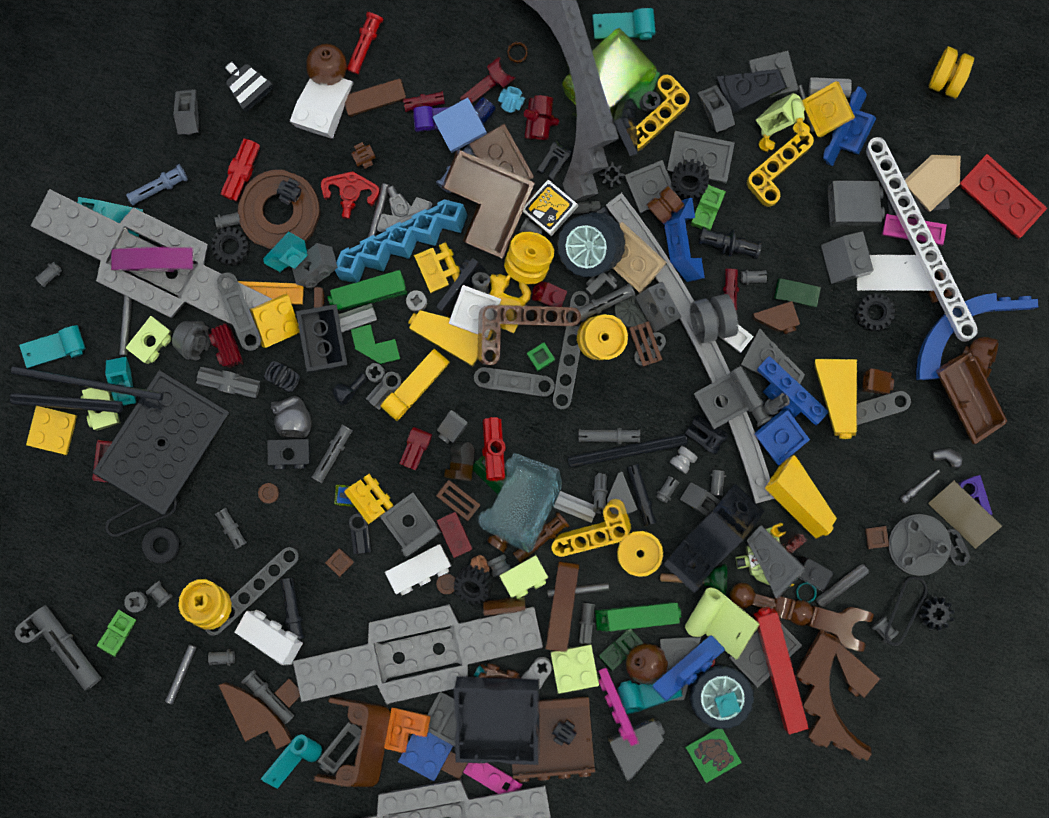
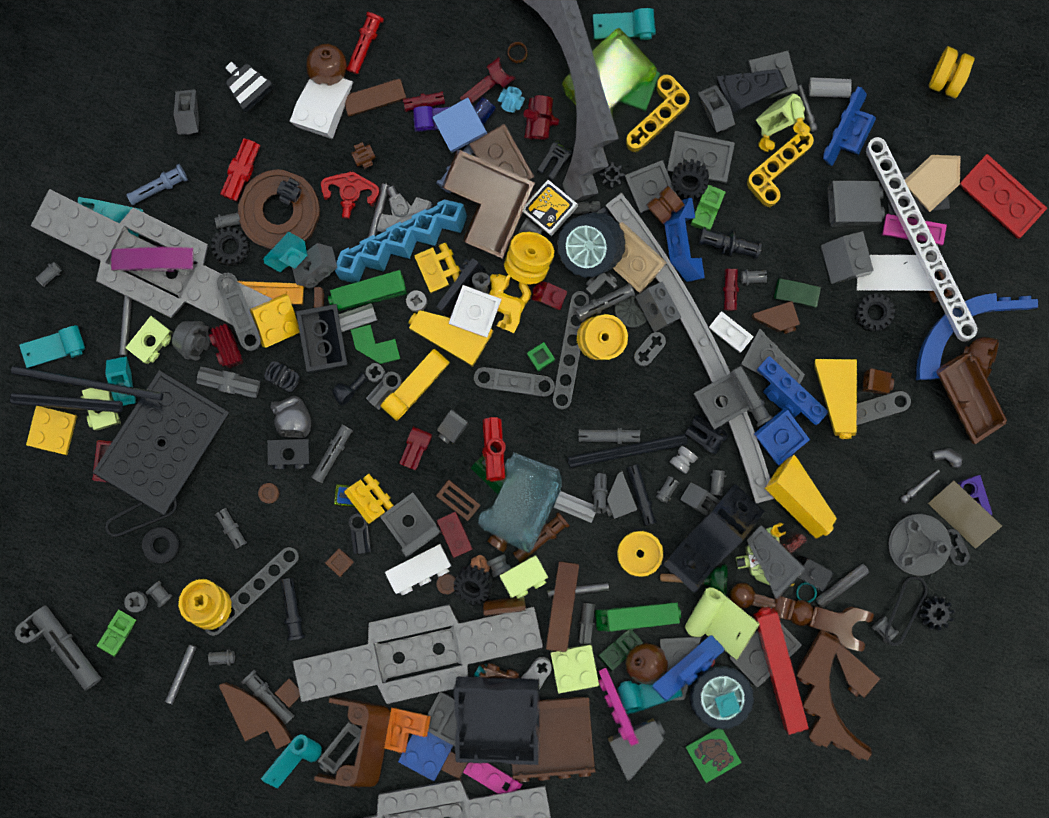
(269, 637): white brick -> none
(461, 461): leg -> none
(519, 319): reddish brown beam -> none
(564, 733): black gear -> none
(590, 535): yellow beam -> none
(626, 123): black wing -> none
(640, 327): reddish brown tile -> none
(649, 107): black bush -> none
(713, 318): dark grey wheel -> none
(772, 406): dark grey pin -> none
(828, 109): yellow plate -> none
(877, 537): reddish brown tile -> none

